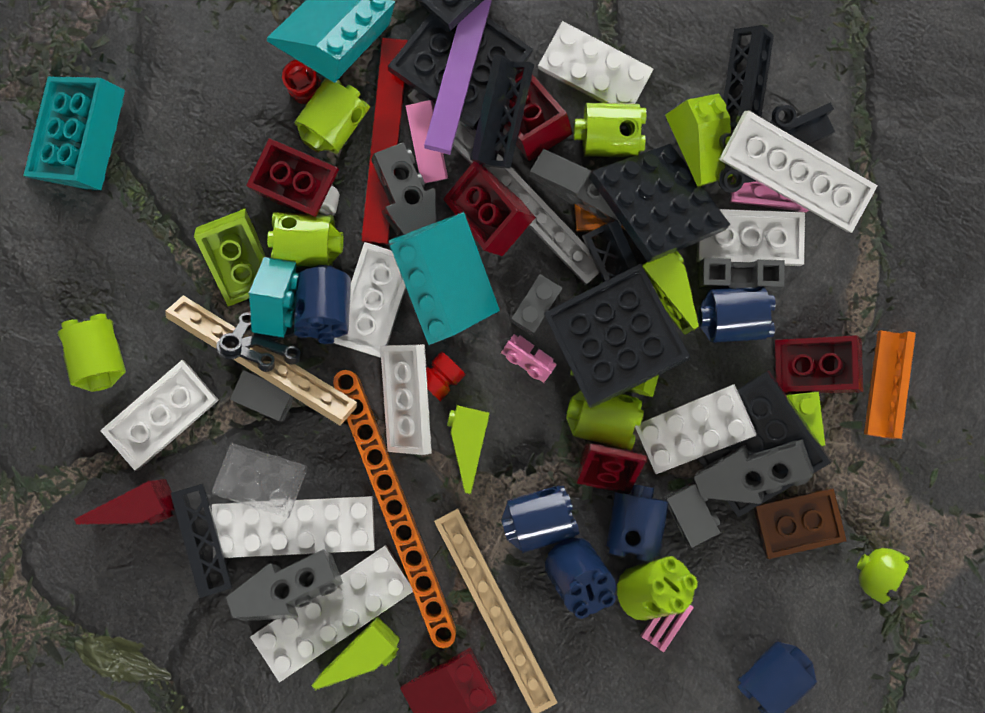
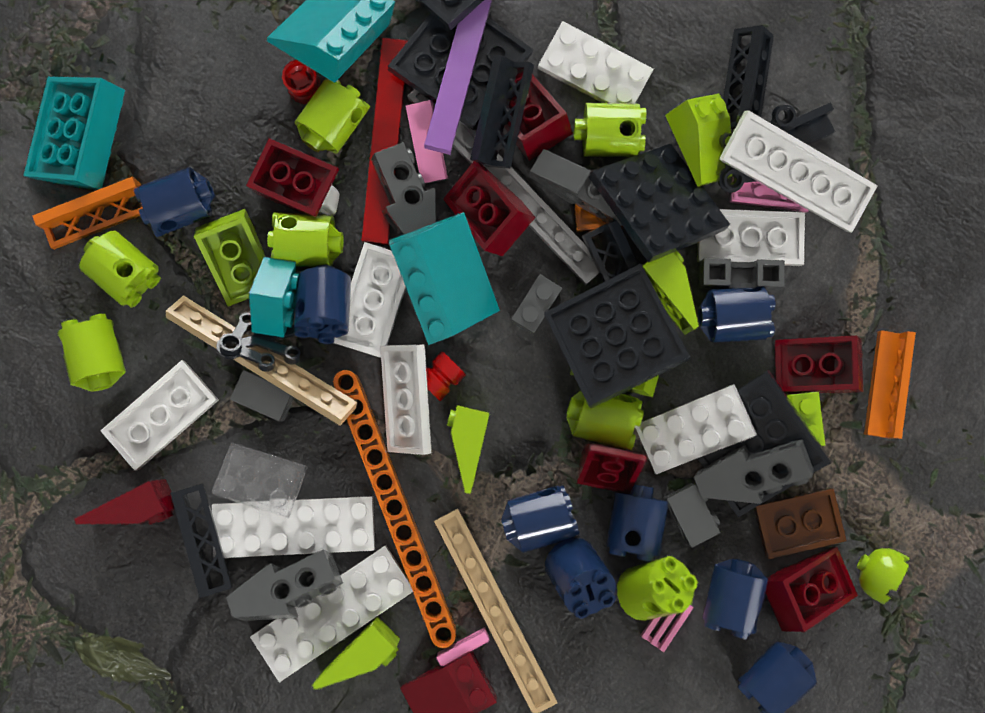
(86, 205): none -> orange fence
(119, 268): none -> lime cylinder
(175, 201): none -> dark blue cylinder
(463, 646): none -> bright pink tile
(538, 365): bright pink hinge -> none
(735, 597): none -> dark blue cylinder
(810, 590): none -> dark red slope

